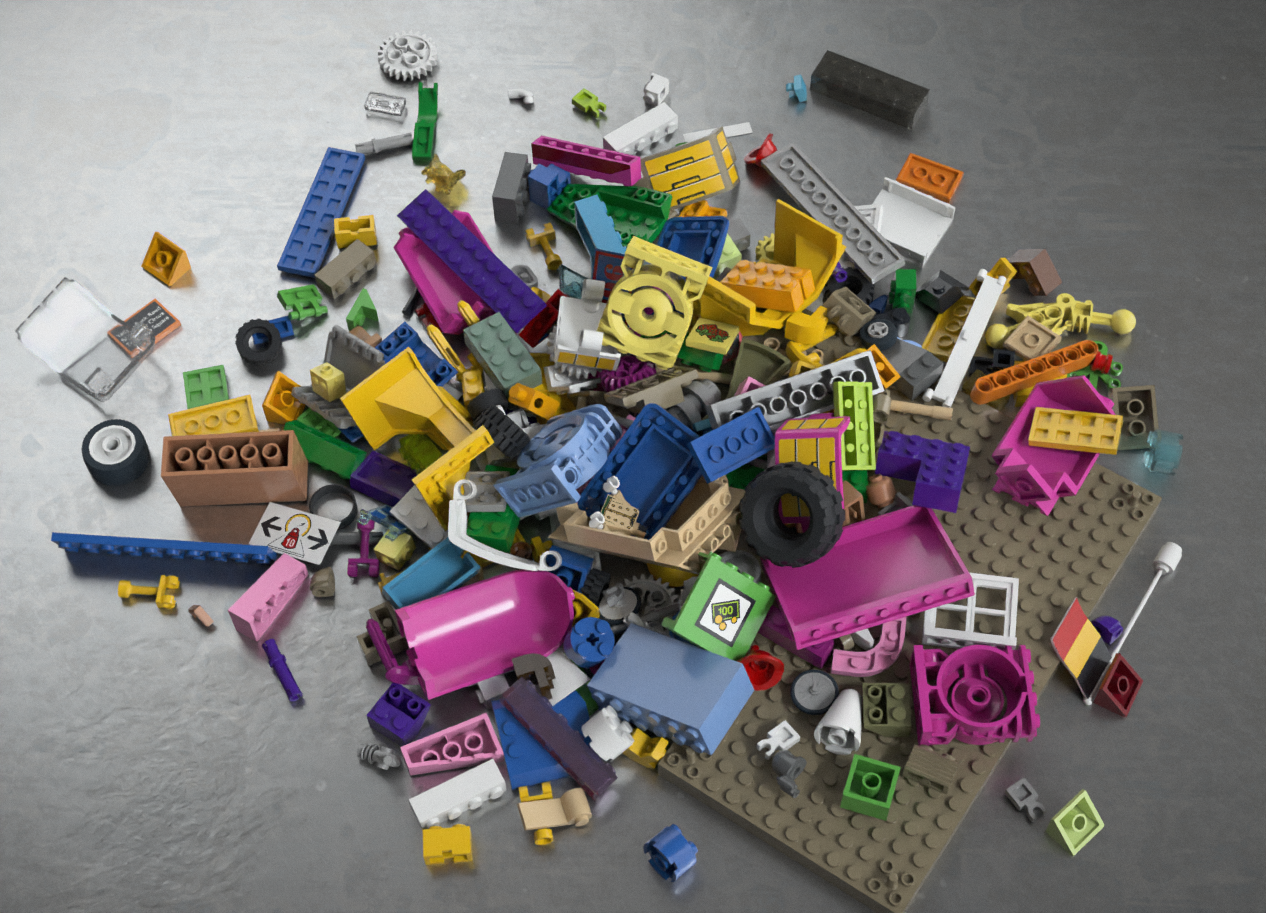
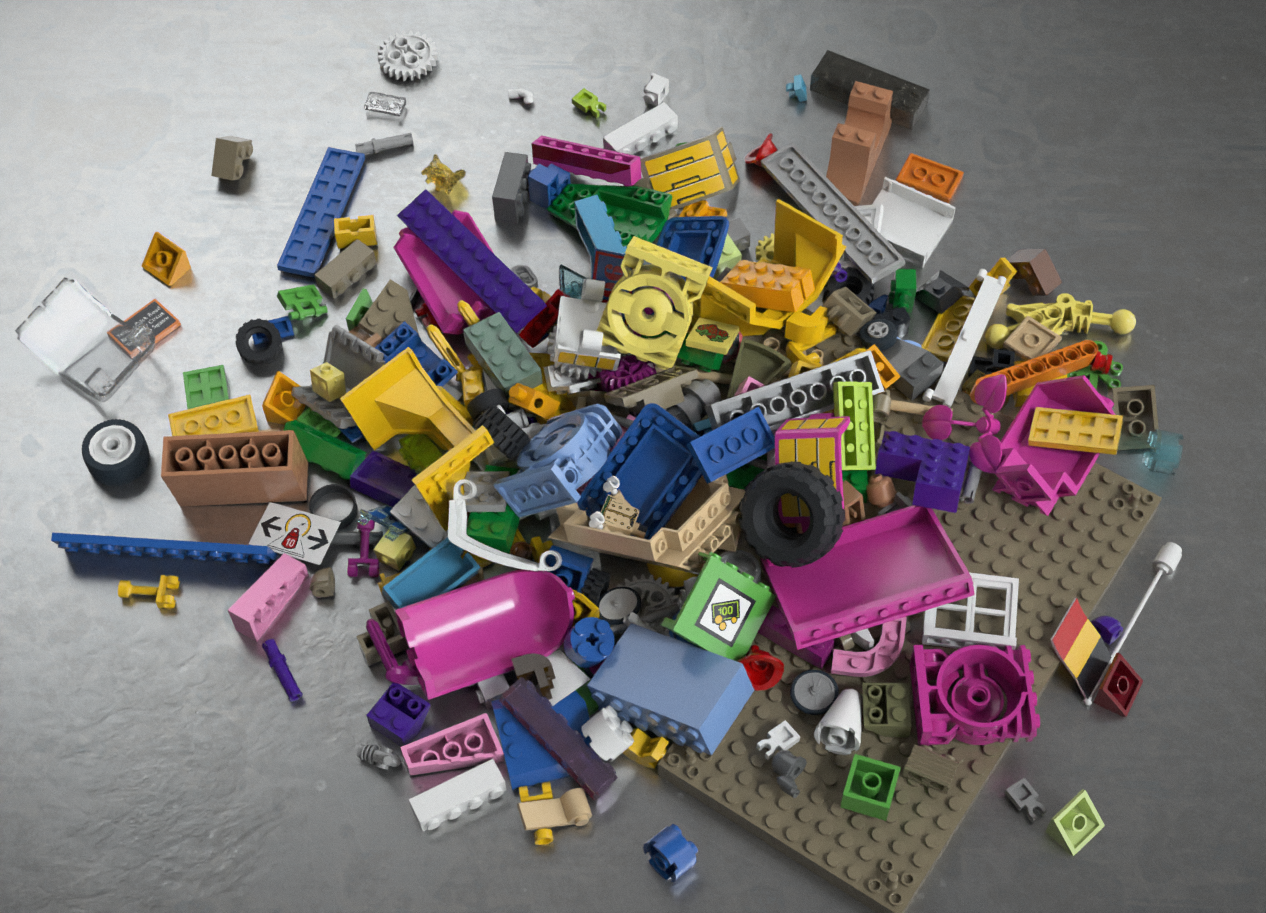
(198, 611): nougat tile -> none
(228, 156): none -> dark tan brick
(388, 311): none -> dark tan plate
(425, 123): green piece -> none
(447, 843): yellow brick -> none
(553, 260): yellow bar -> none
(613, 594): light grey tile -> none
(732, 130): white sticker -> none
(859, 140): none -> nougat piece
(971, 484): none -> light grey pin
(988, 451): none -> dark pink plant

